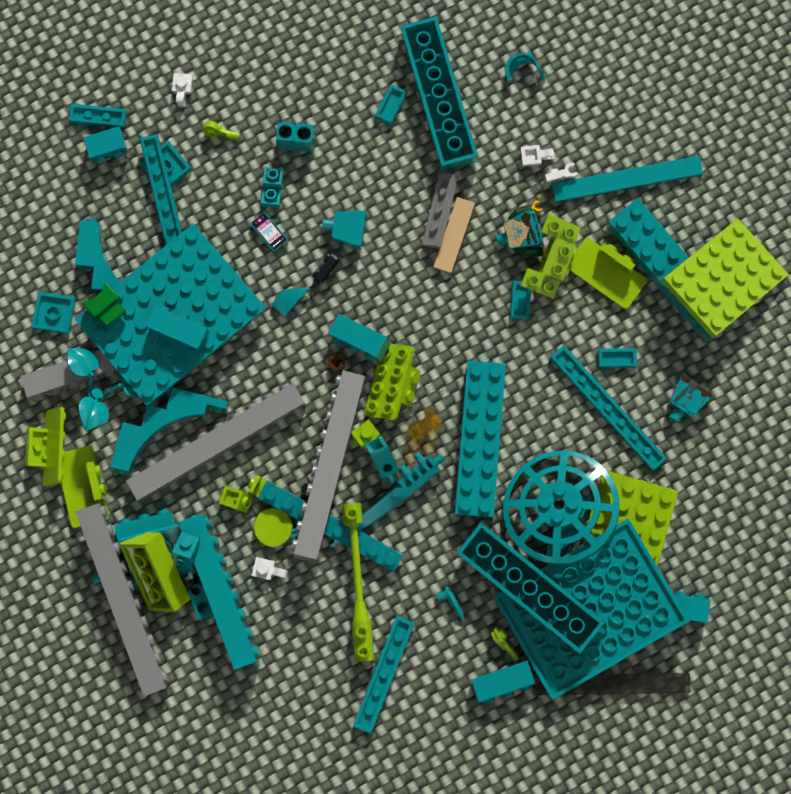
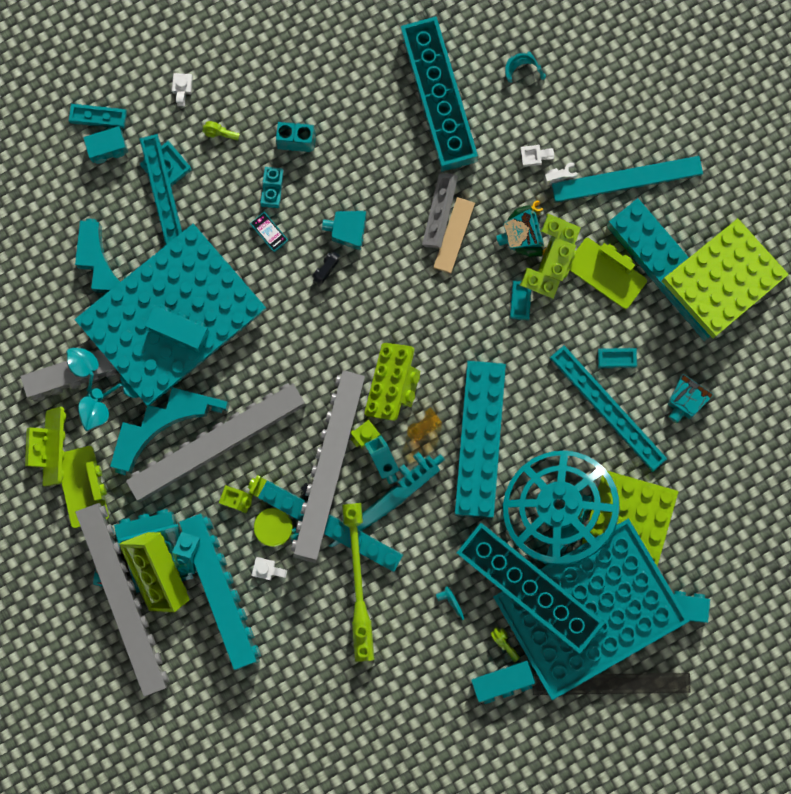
(53, 313): teal tile -> none
(105, 306): green piece -> none
(200, 602): teal leg -> none
(288, 299): teal slope -> none
(332, 366): reddish brown bush -> none
(359, 338): teal brick -> none
(383, 674): teal plate -> none
(391, 104): teal tile -> none

